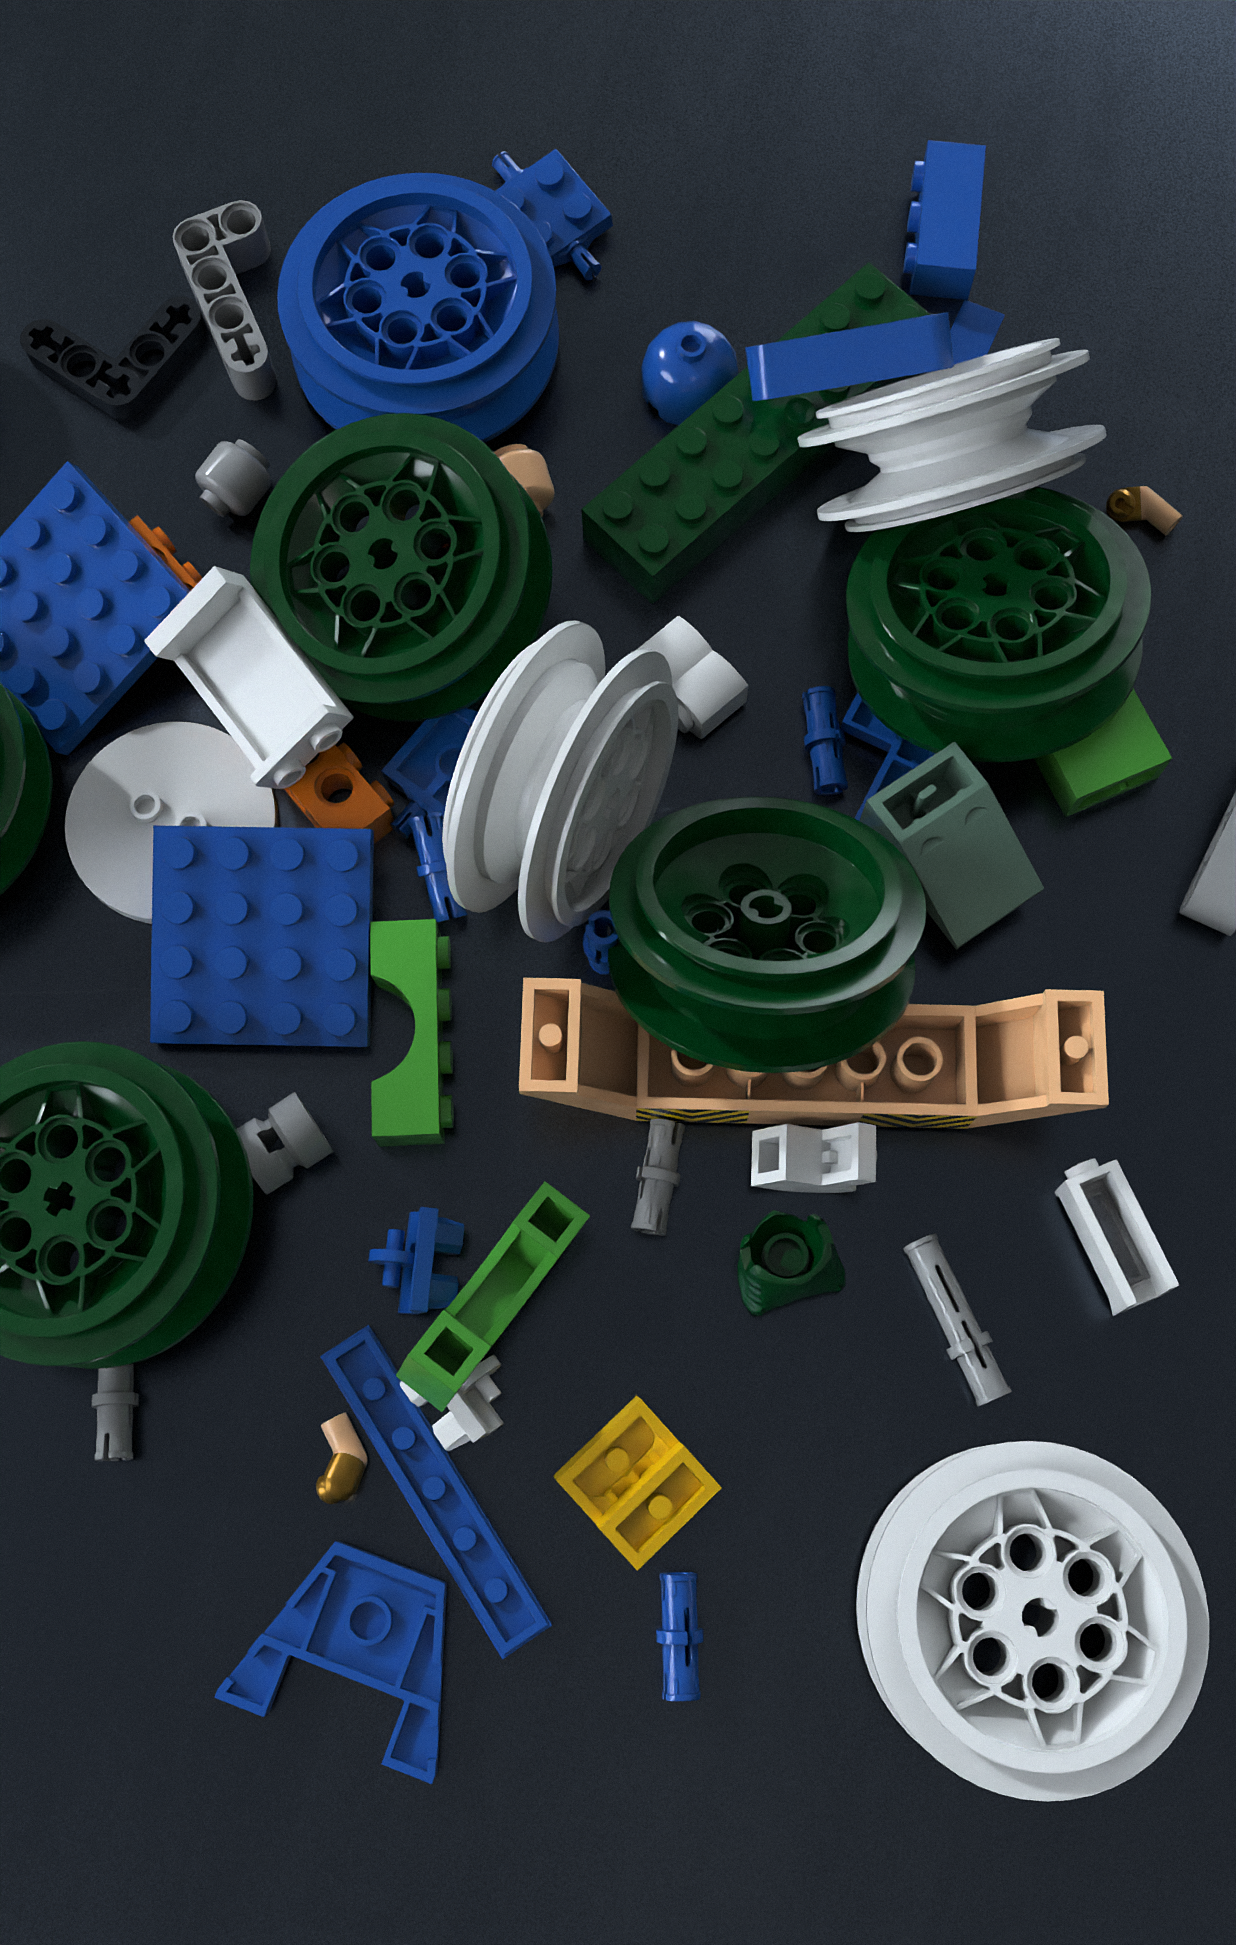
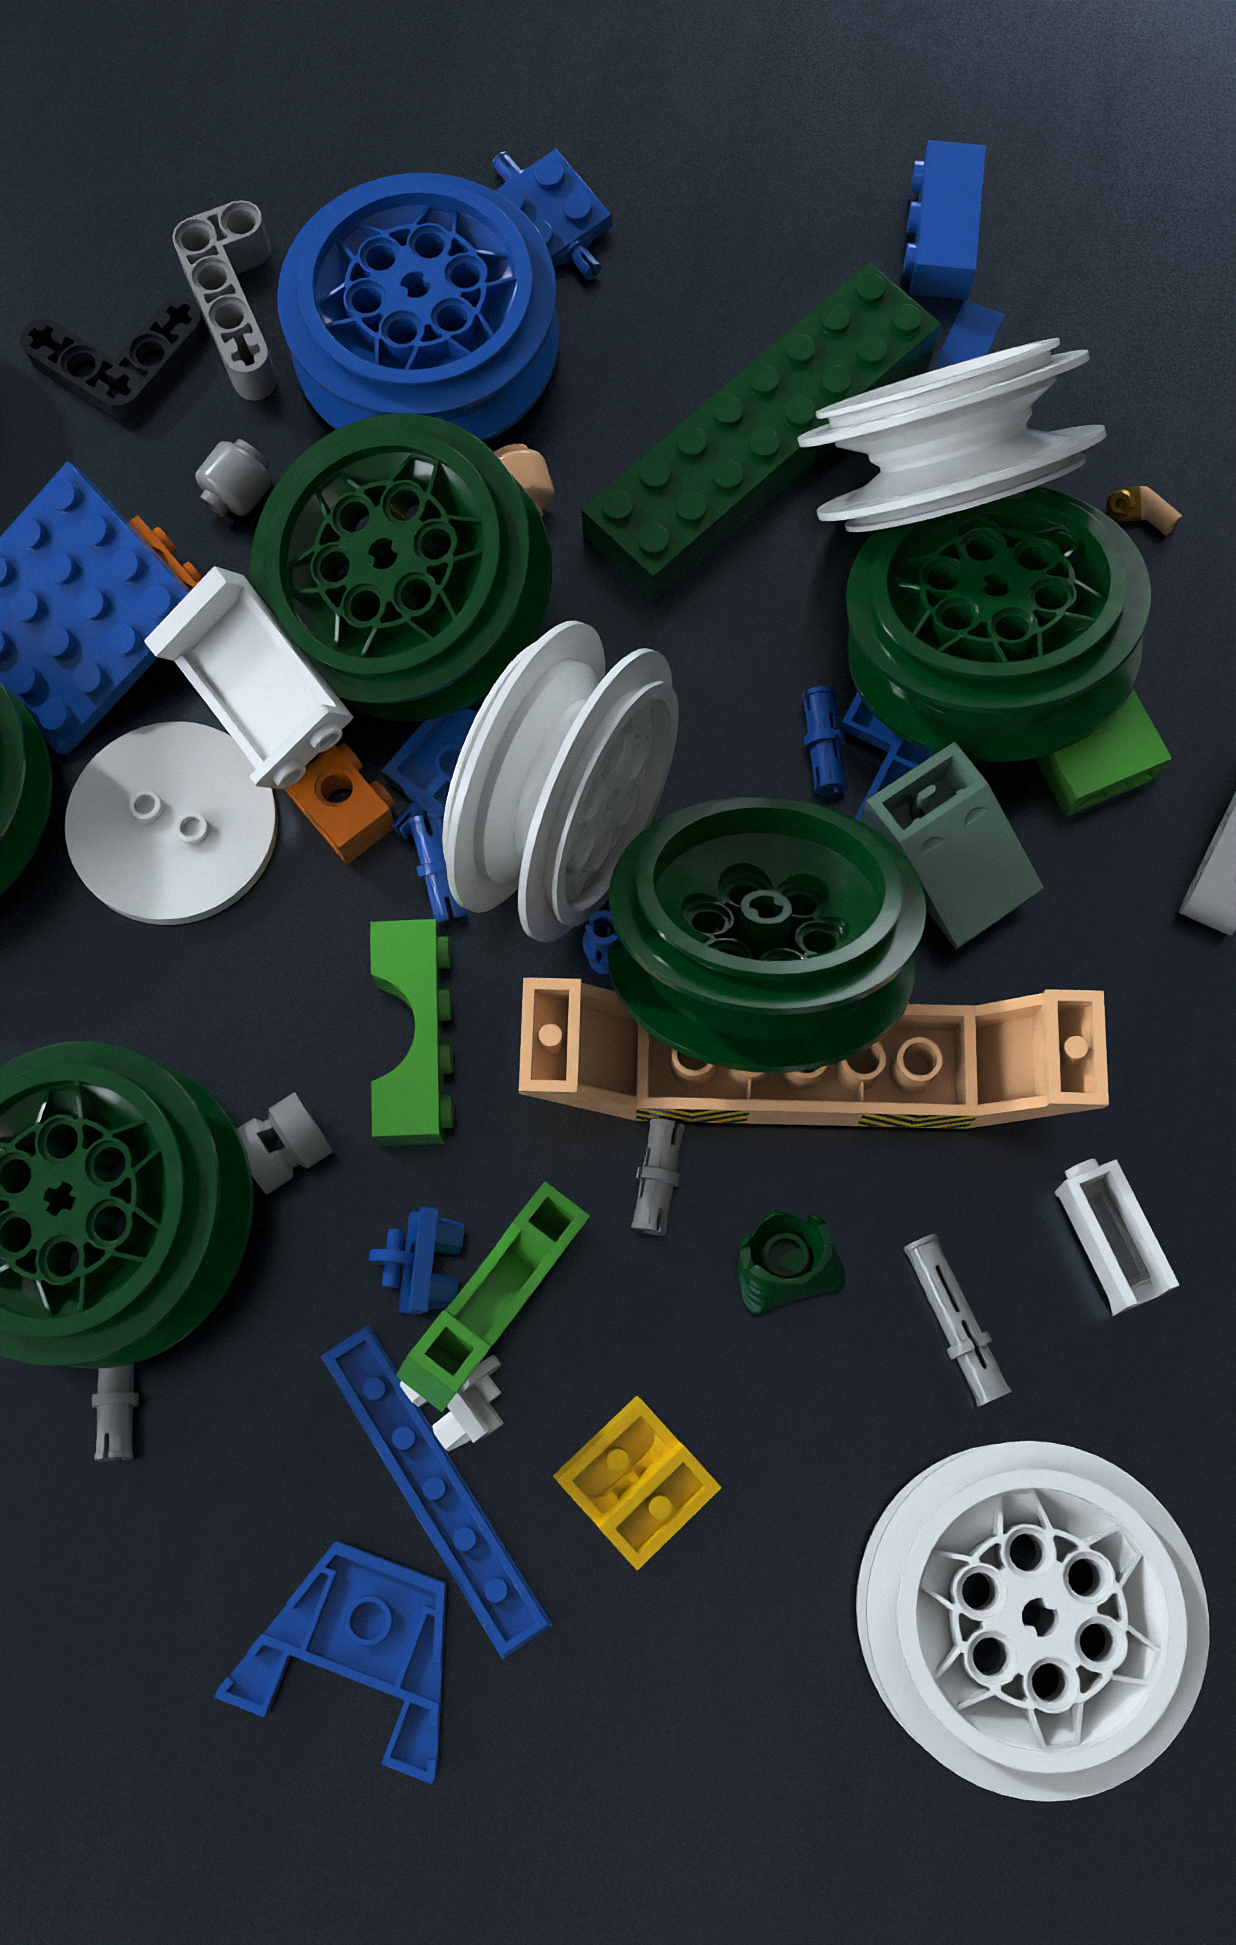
(261, 936): blue plate -> none
(346, 1464): arm -> none
(680, 1636): blue pin -> none
(686, 369): blue cylinder -> none
(703, 680): white brick -> none
(814, 1159): white brick -> none
(850, 357): blue beam -> none

